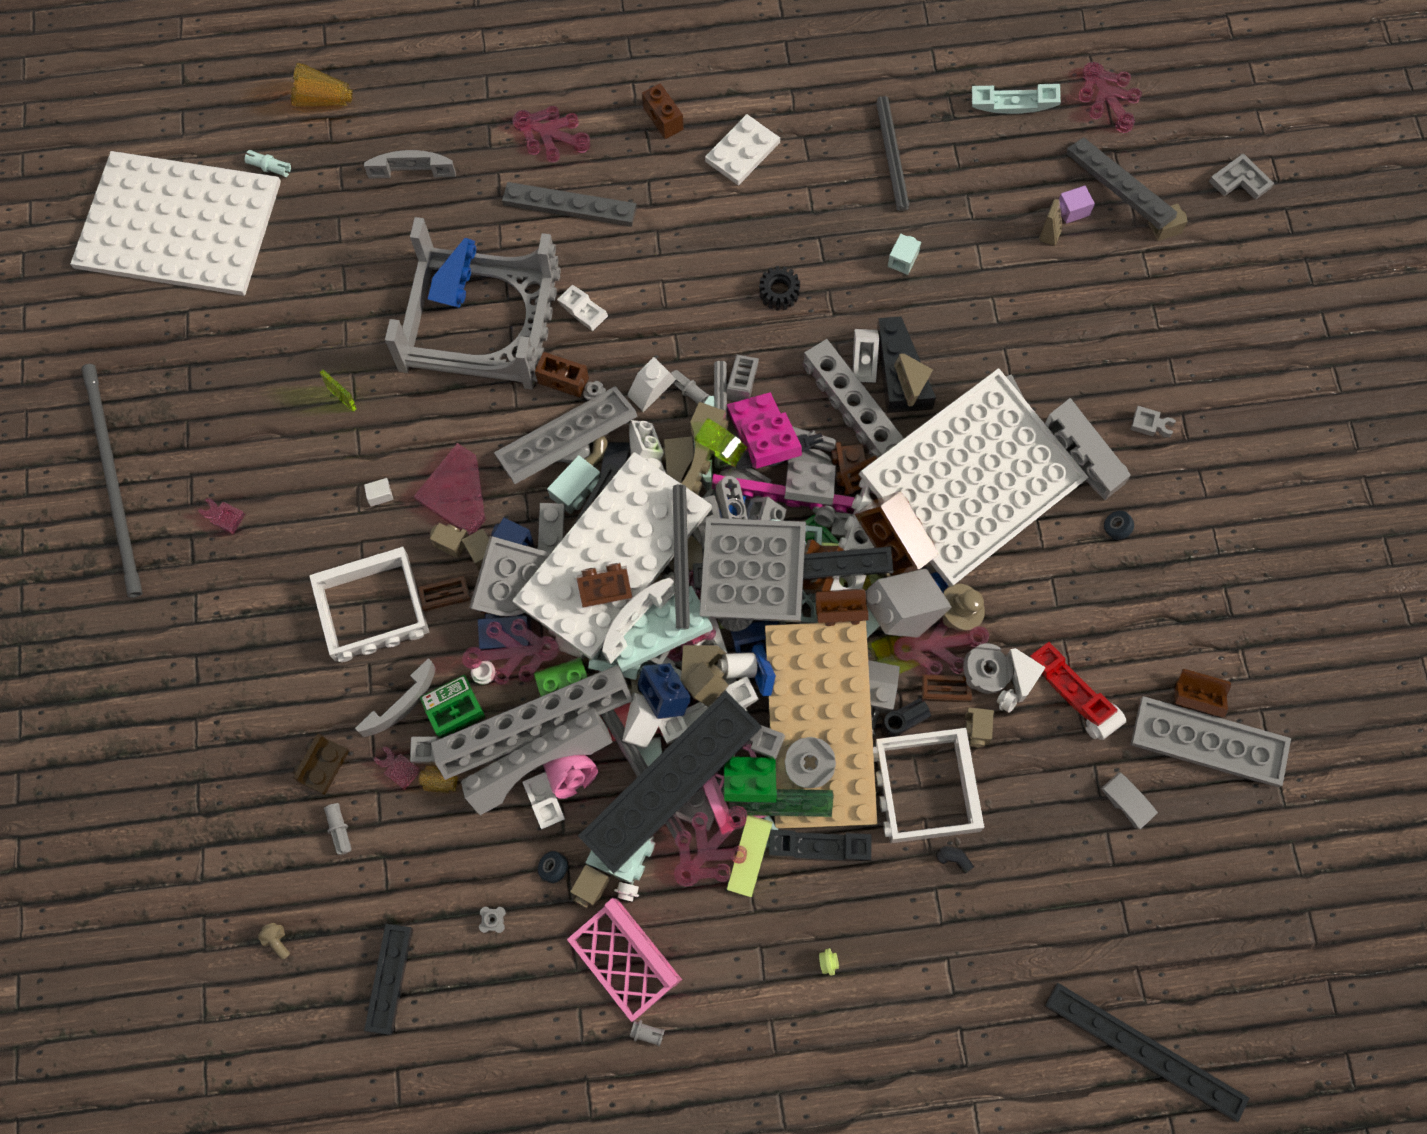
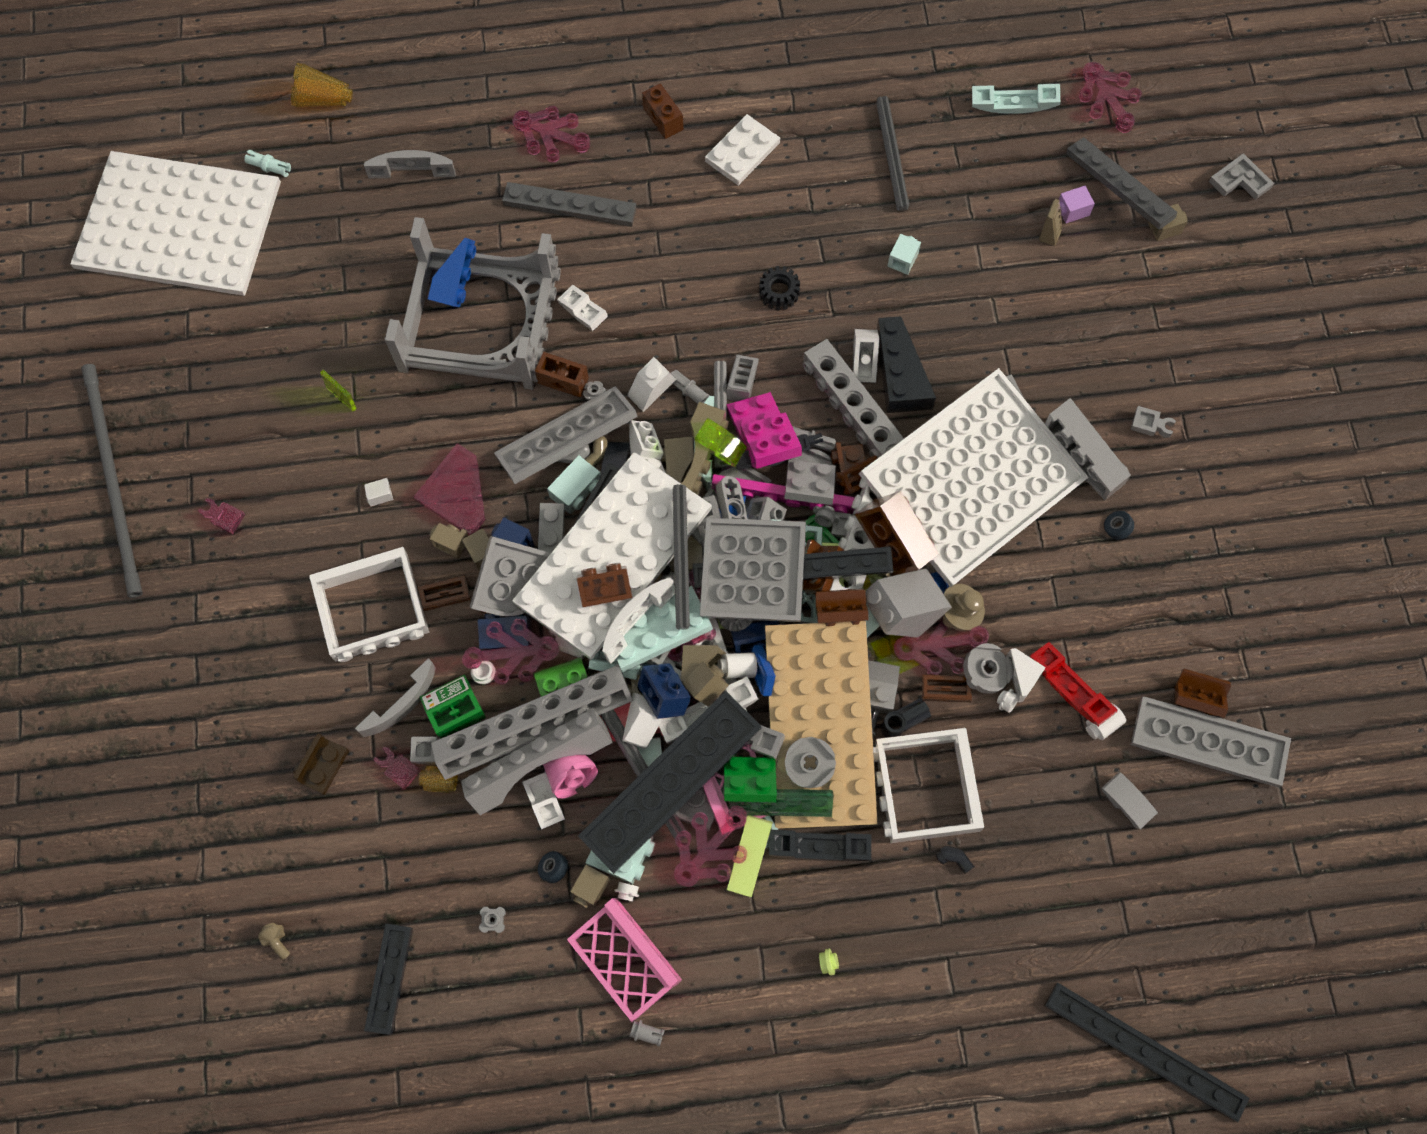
(337, 829): light grey axle -> none
(911, 376): dark tan slope -> none
(979, 726): dark tan brick -> none

